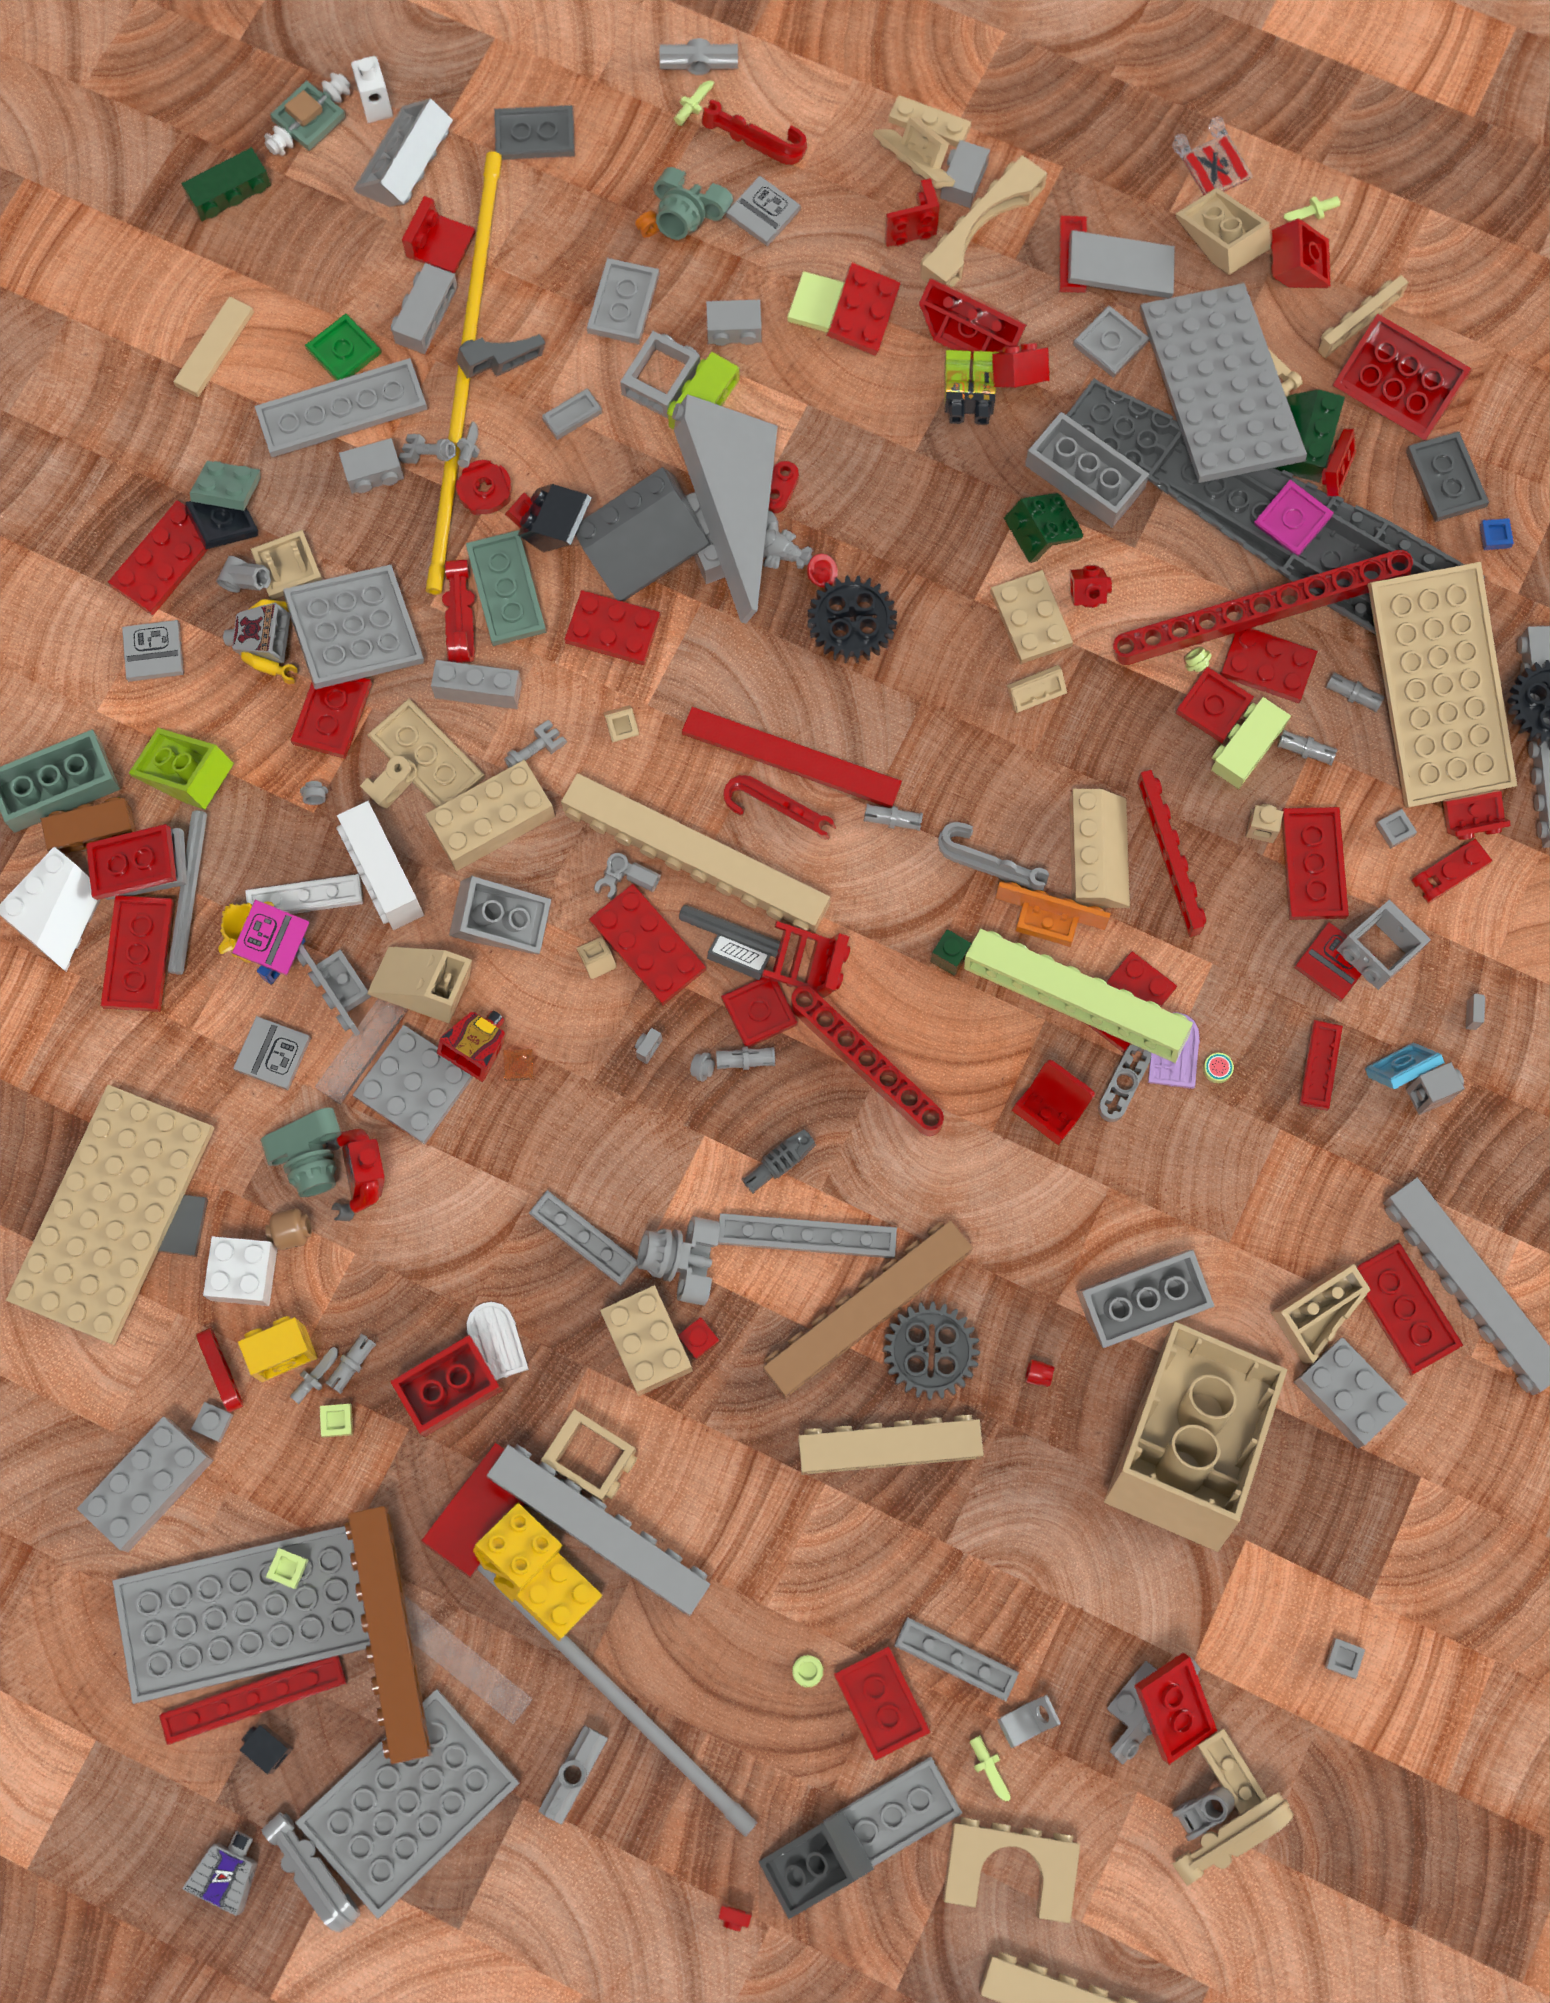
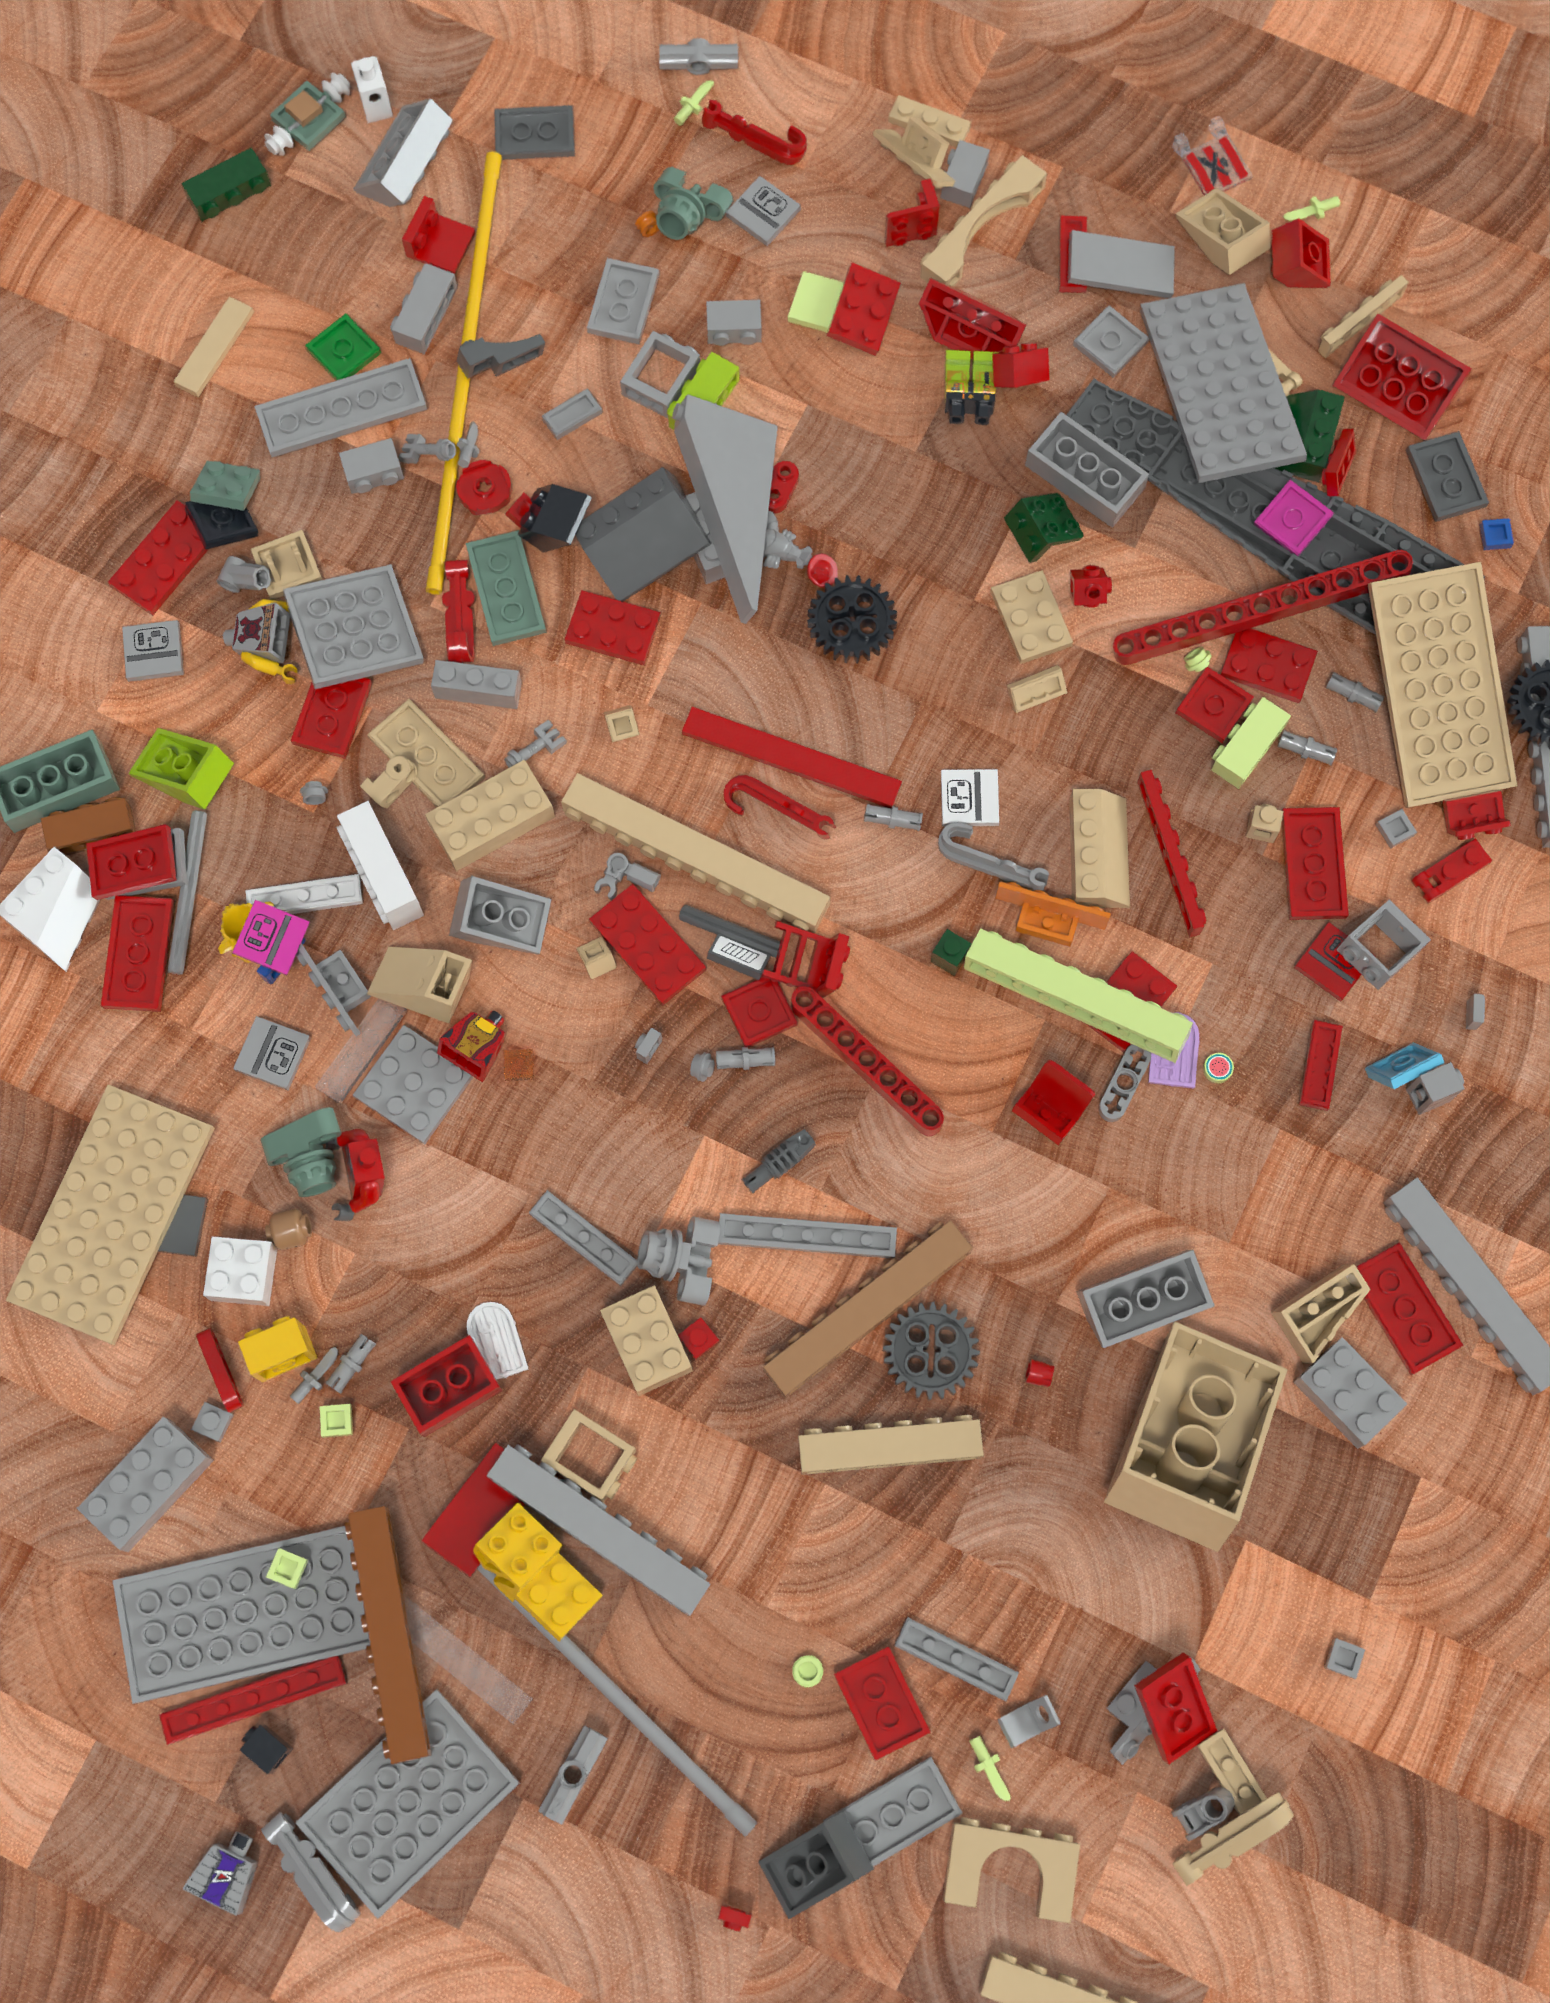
(970, 797): none -> white tile

